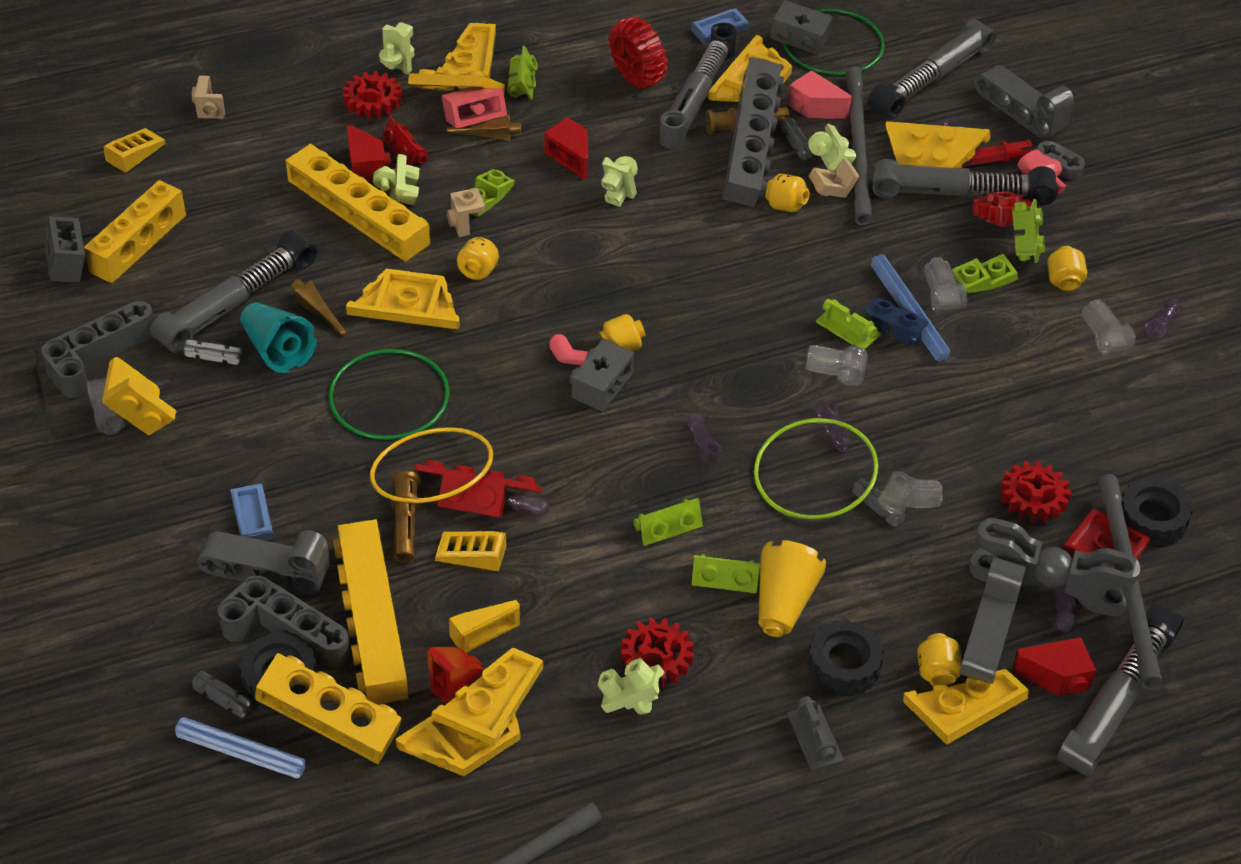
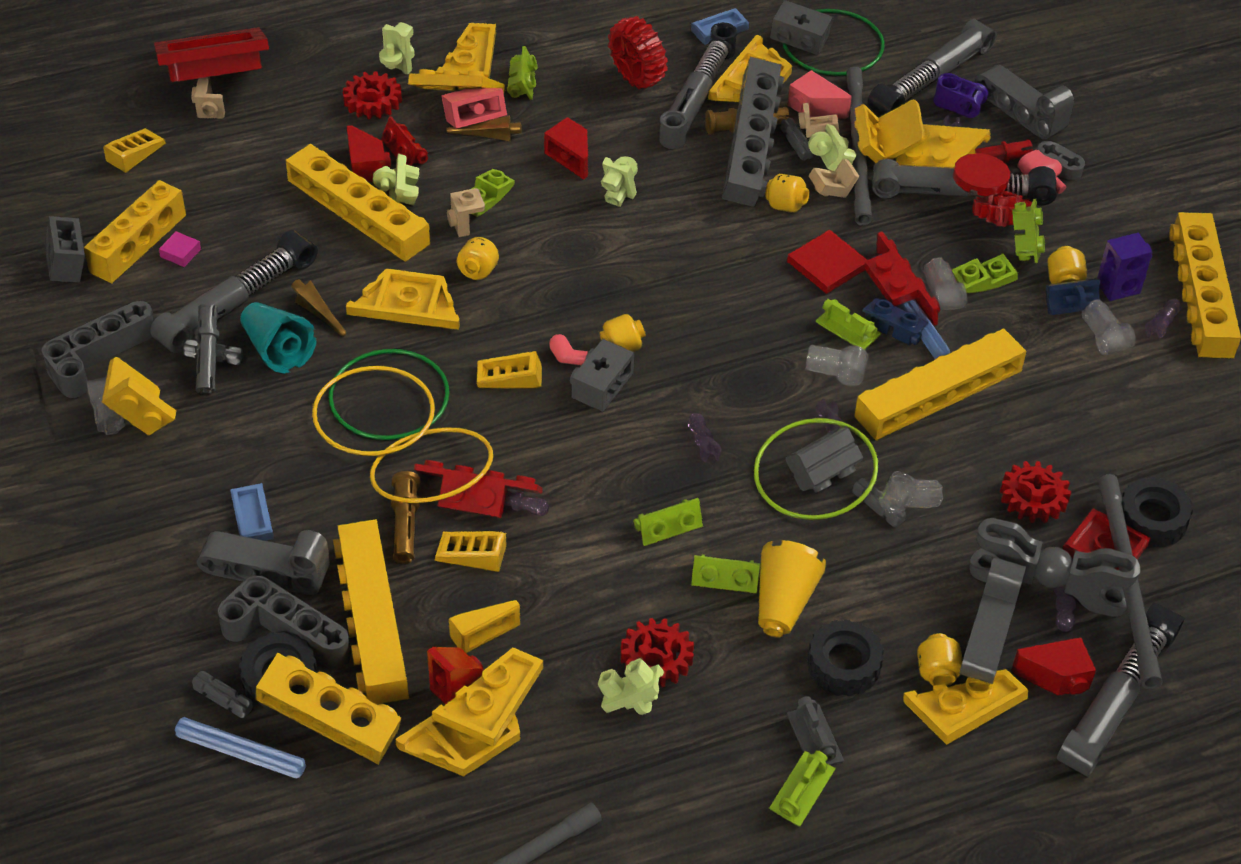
(179, 249): none -> dark pink tile
(207, 338): none -> dark grey pin
(212, 54): none -> red piece
(373, 453): none -> yellow piece
(528, 374): none -> yellow slope
(803, 787): none -> lime hinge
(816, 124): none -> tan bracket
(825, 459): none -> dark grey brick
(827, 261): none -> red tile
(891, 133): none -> yellow bracket
(897, 281): none -> red bracket
(939, 383): none -> yellow brick
(957, 95): none -> dark purple piece
(981, 174): none -> red tile
(1071, 296): none -> dark blue hips
(1124, 266): none -> dark purple brick
(1205, 285): none -> yellow brick

